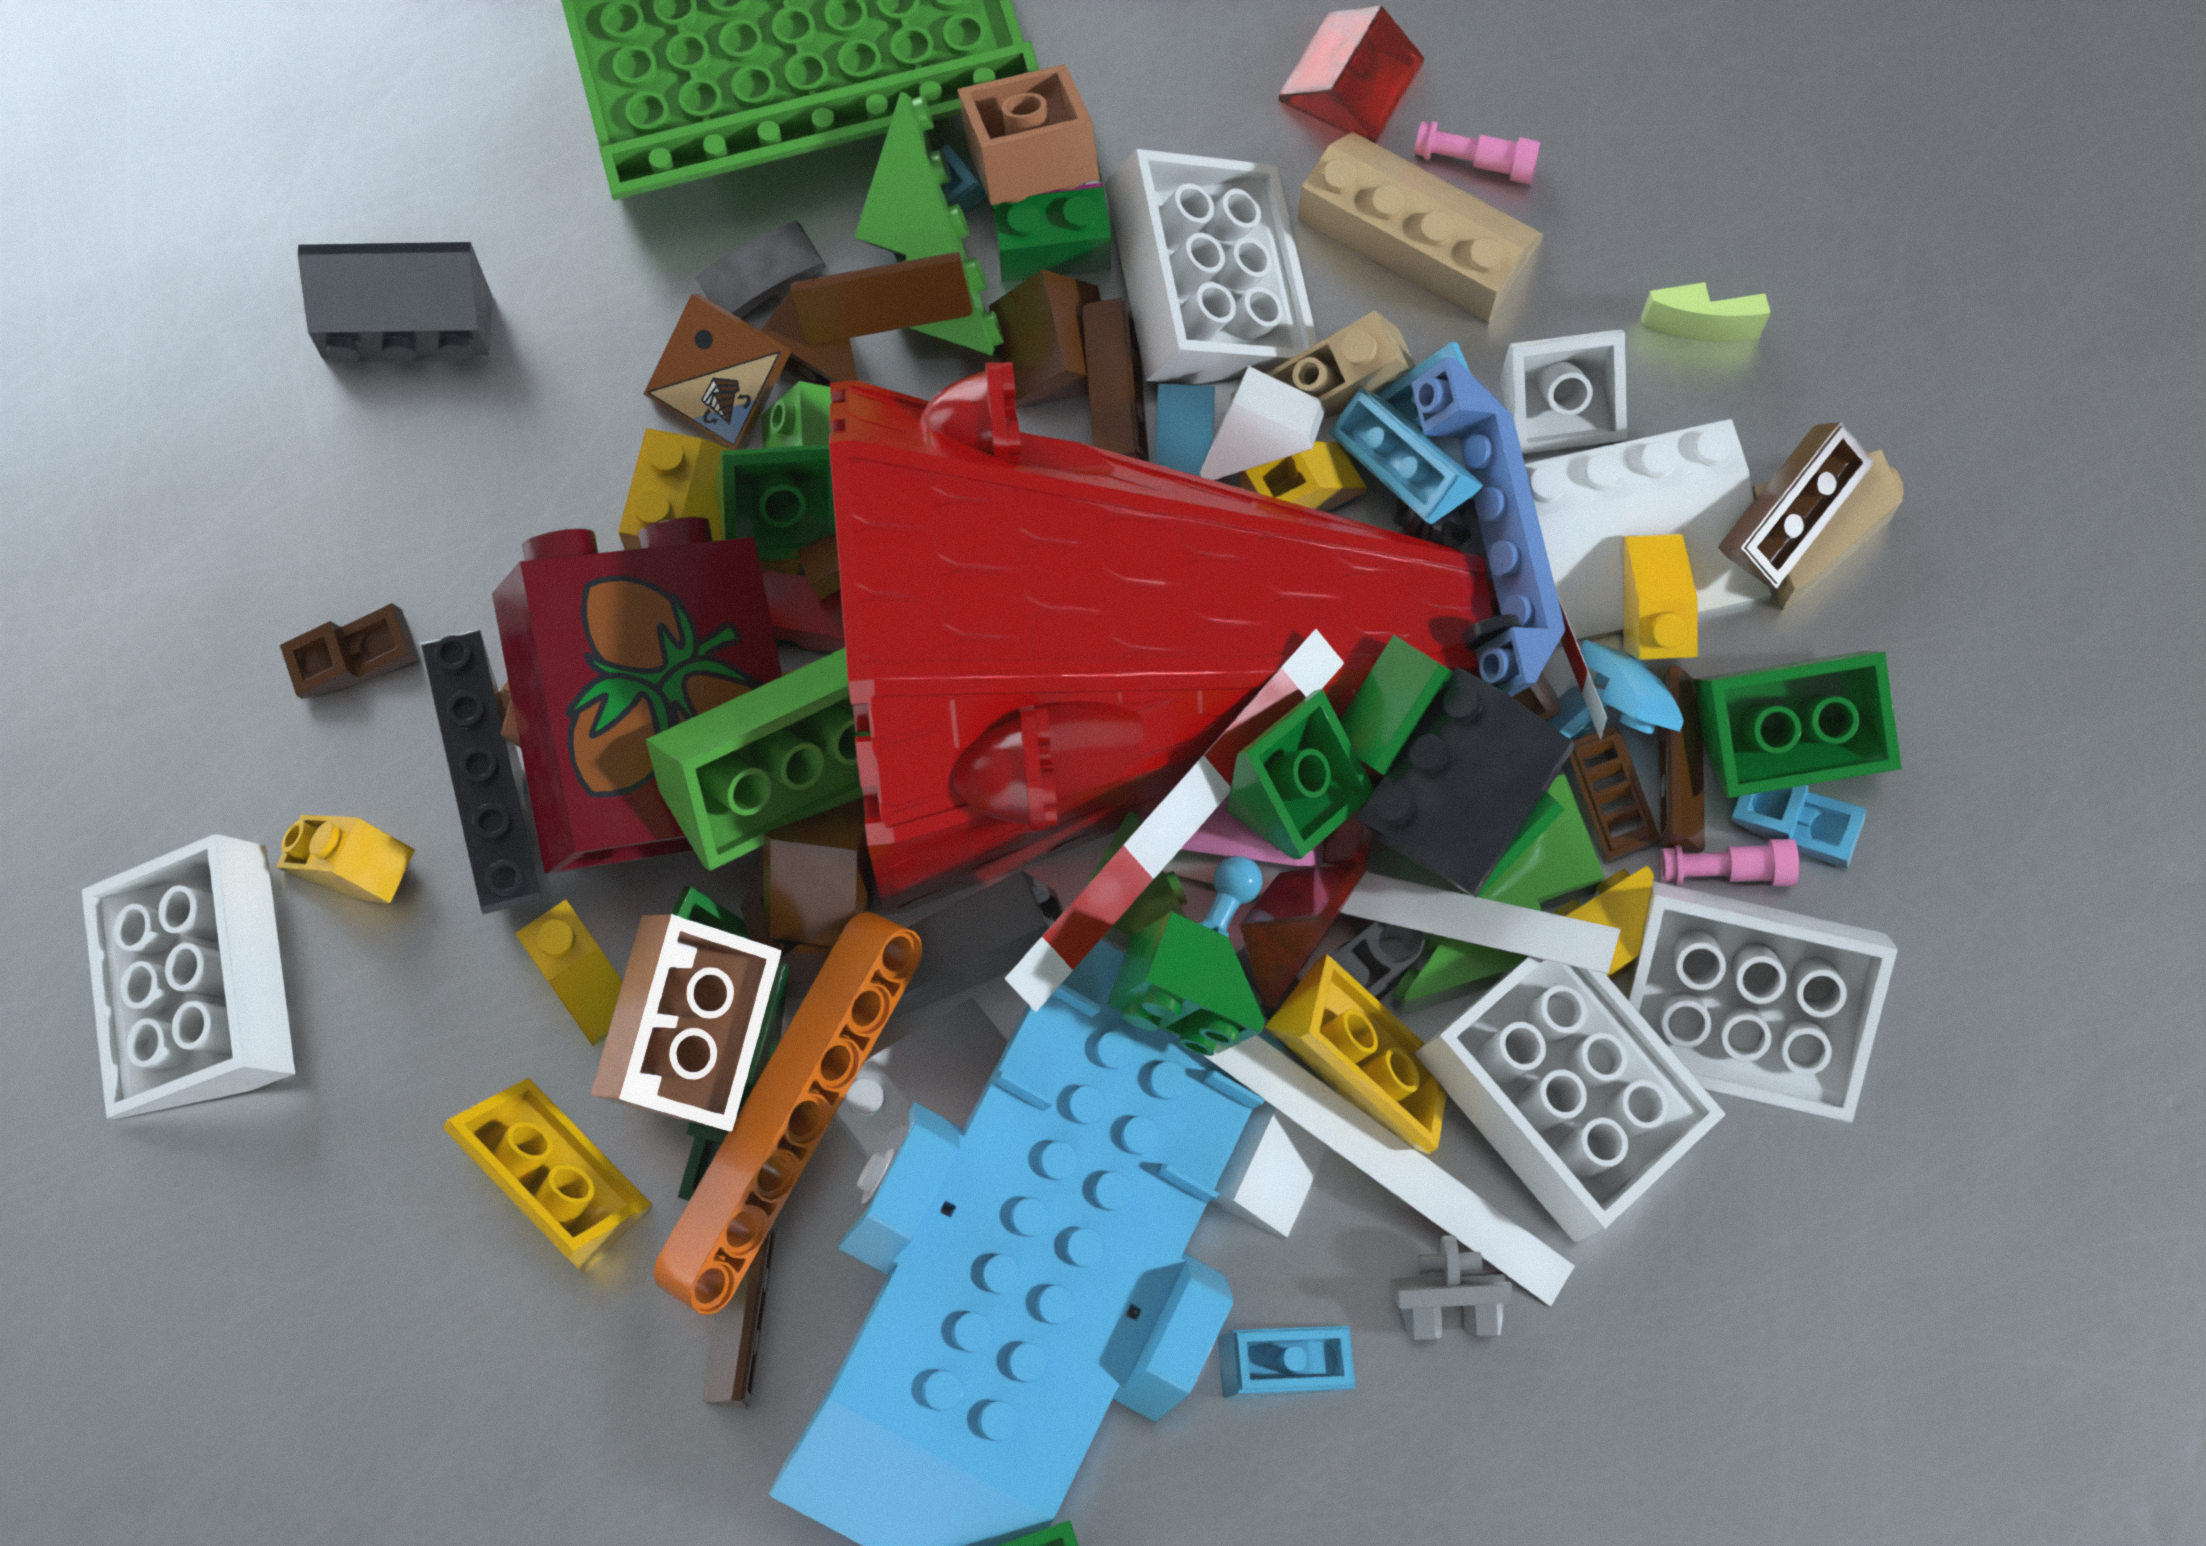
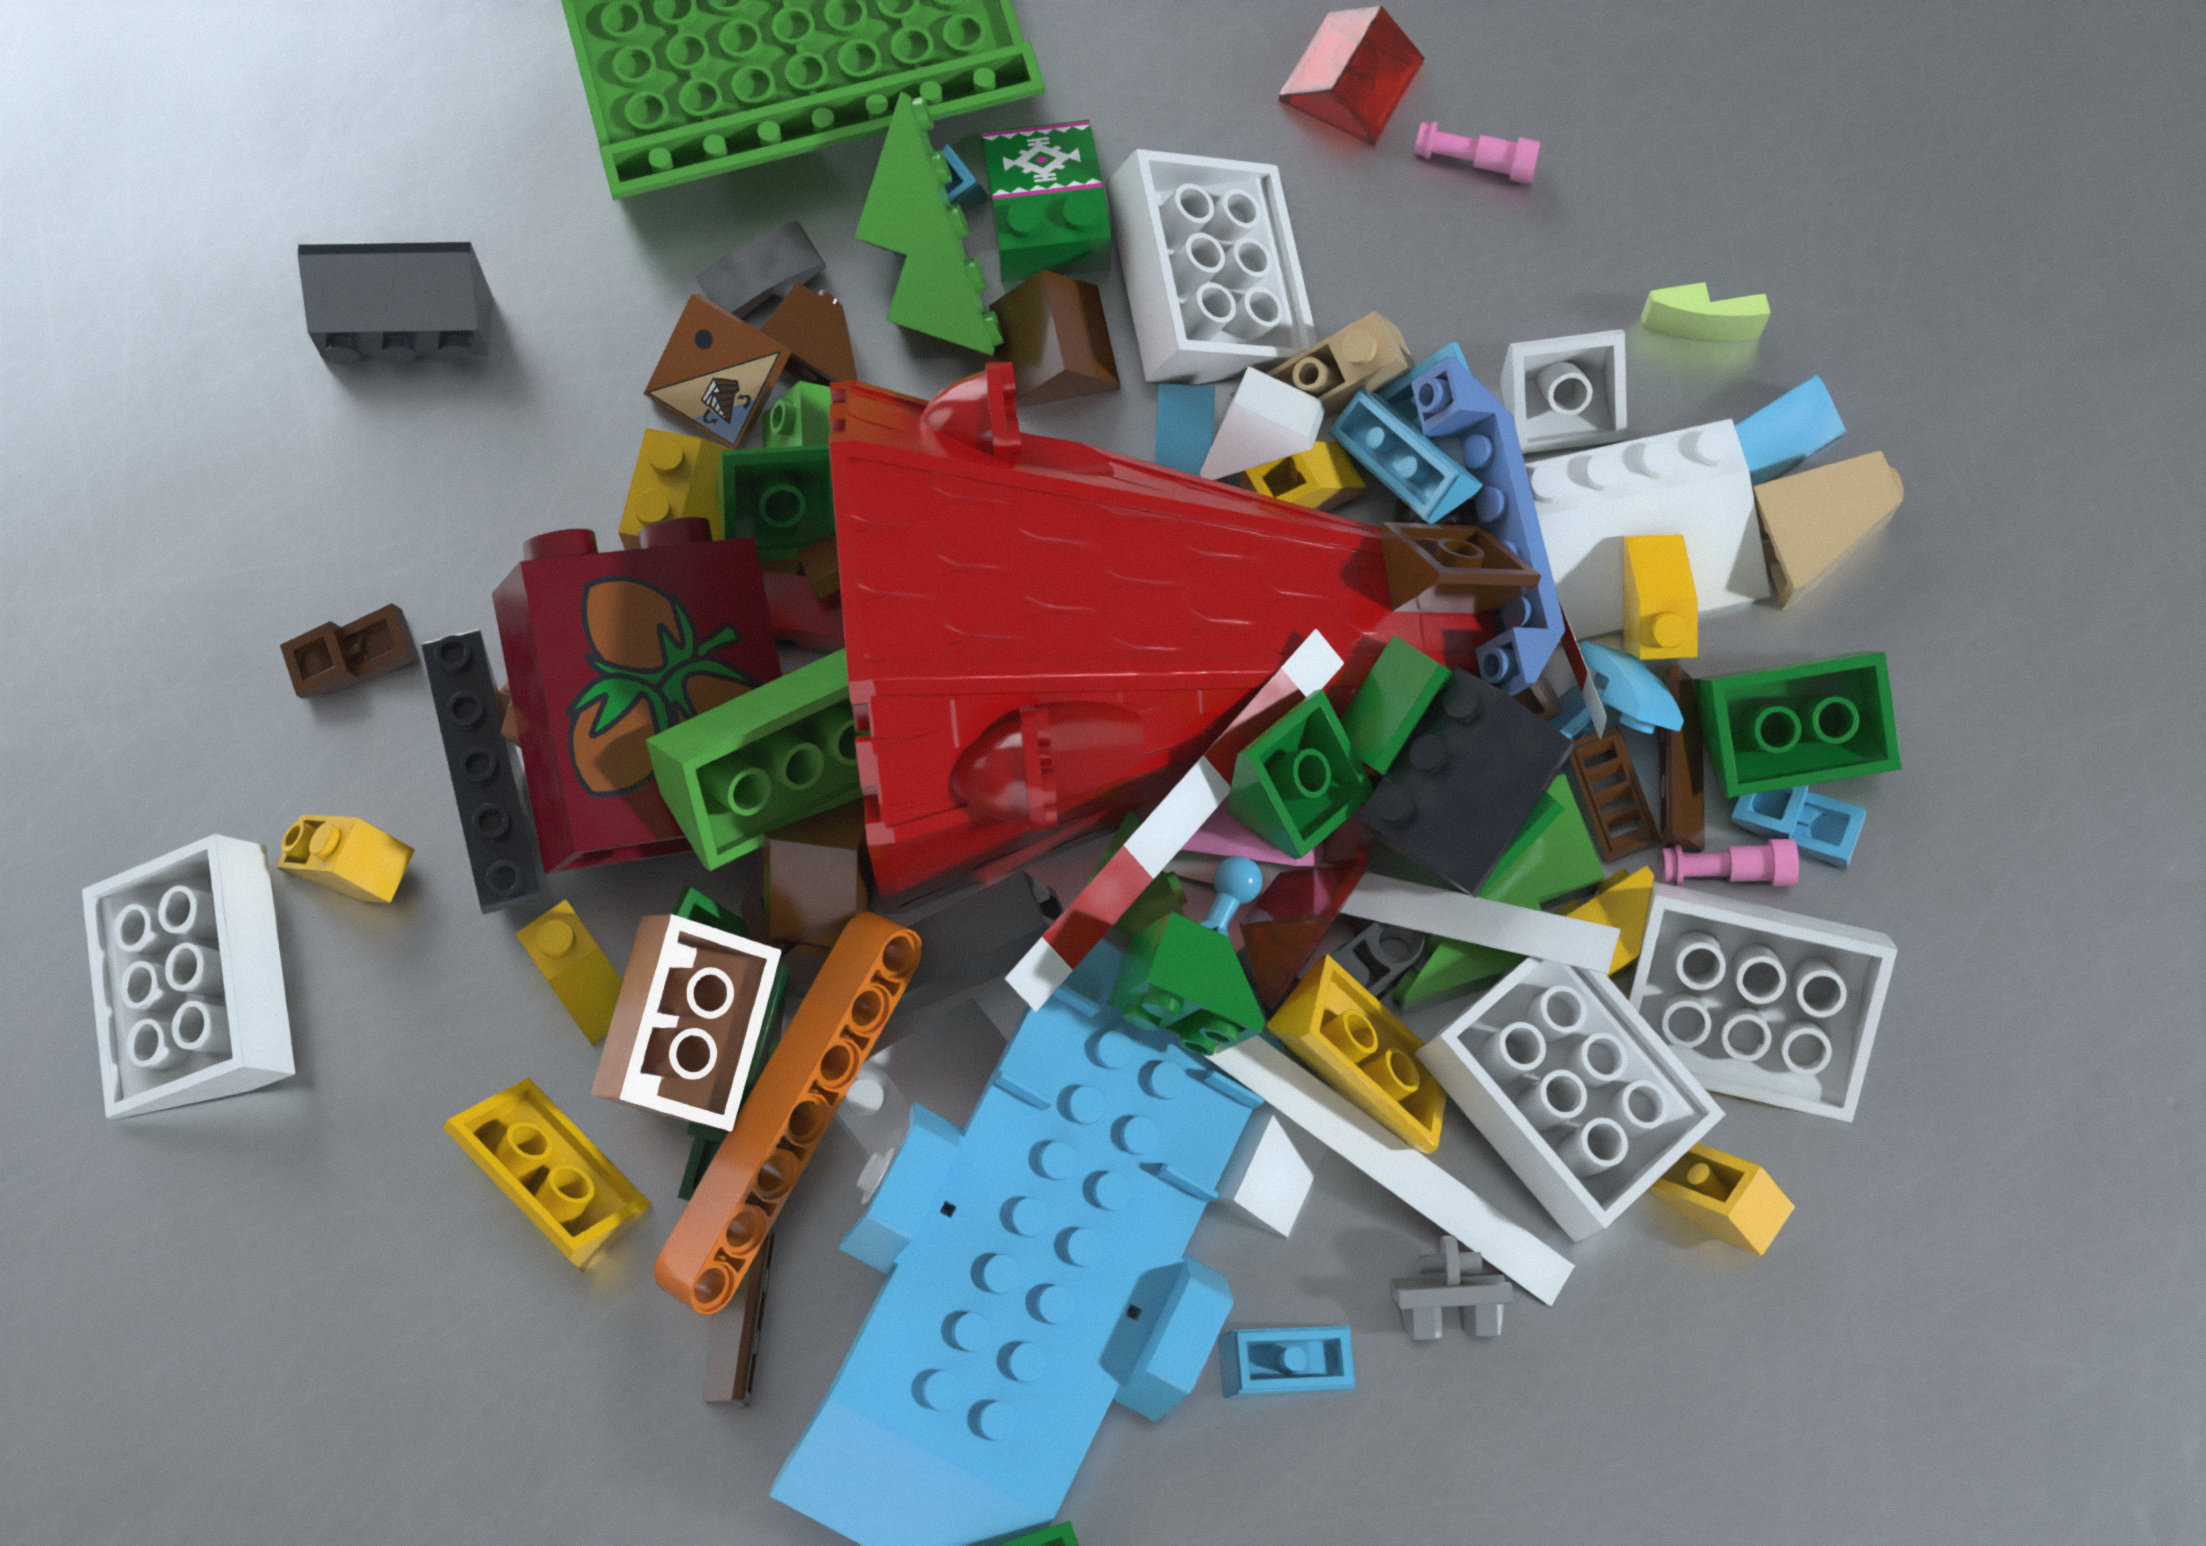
(882, 298): reddish brown slope -> none
(1029, 134): nougat slope -> none
(1115, 379): reddish brown slope -> none
(1416, 224): tan slope -> none
(1451, 569): none -> reddish brown slope
(1488, 629): black piece -> none
(1725, 1197): none -> yellow slope
(1788, 430): none -> medium azure slope
(1797, 503): reddish brown slope -> none

